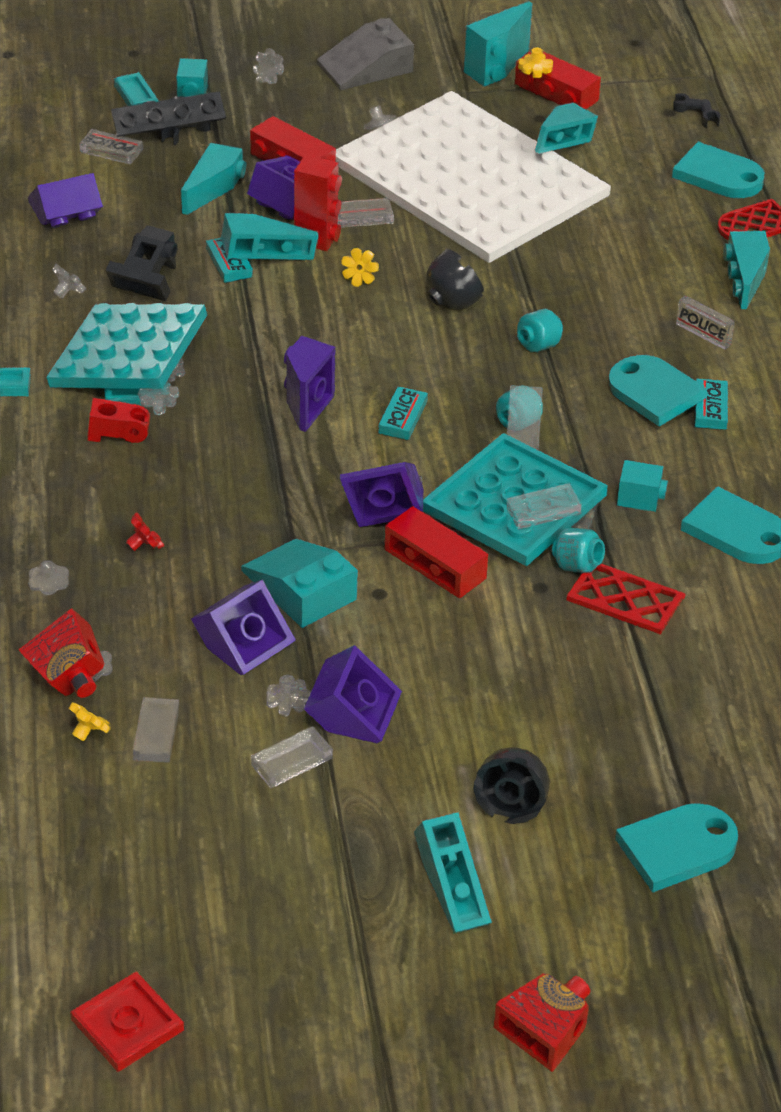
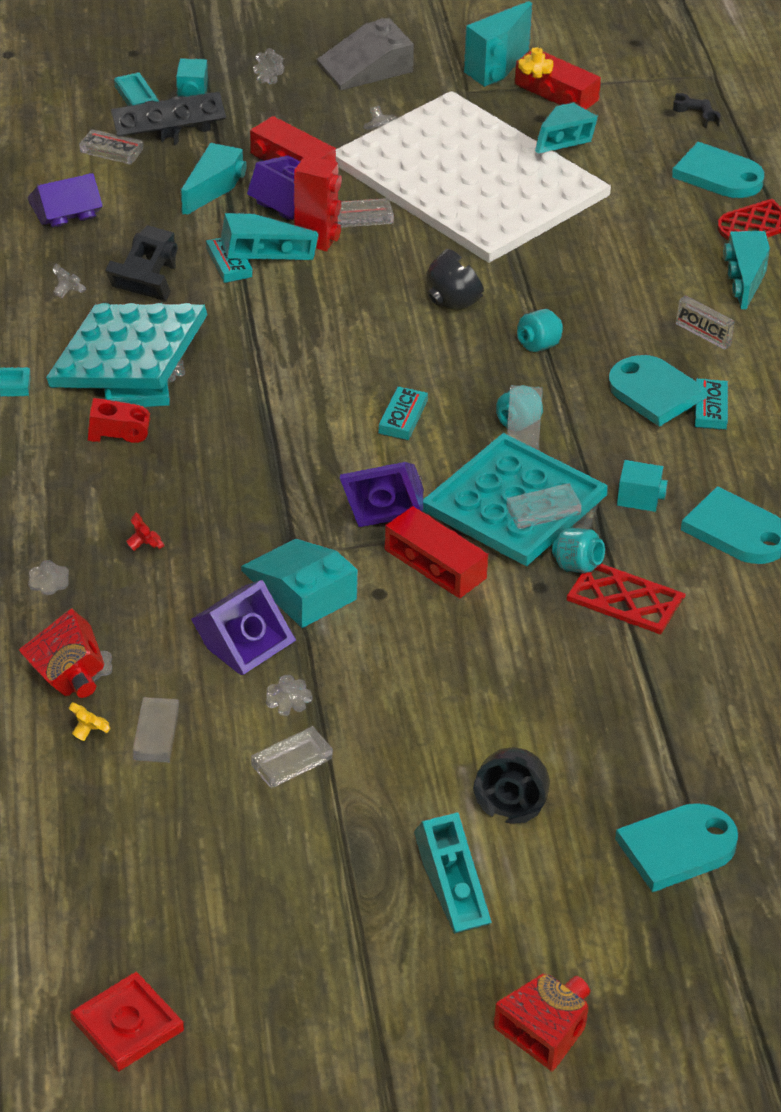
(159, 398): clear plant -> none
(309, 379): dark purple slope -> none
(353, 697): dark purple slope -> none
(359, 267): yellow plant -> none

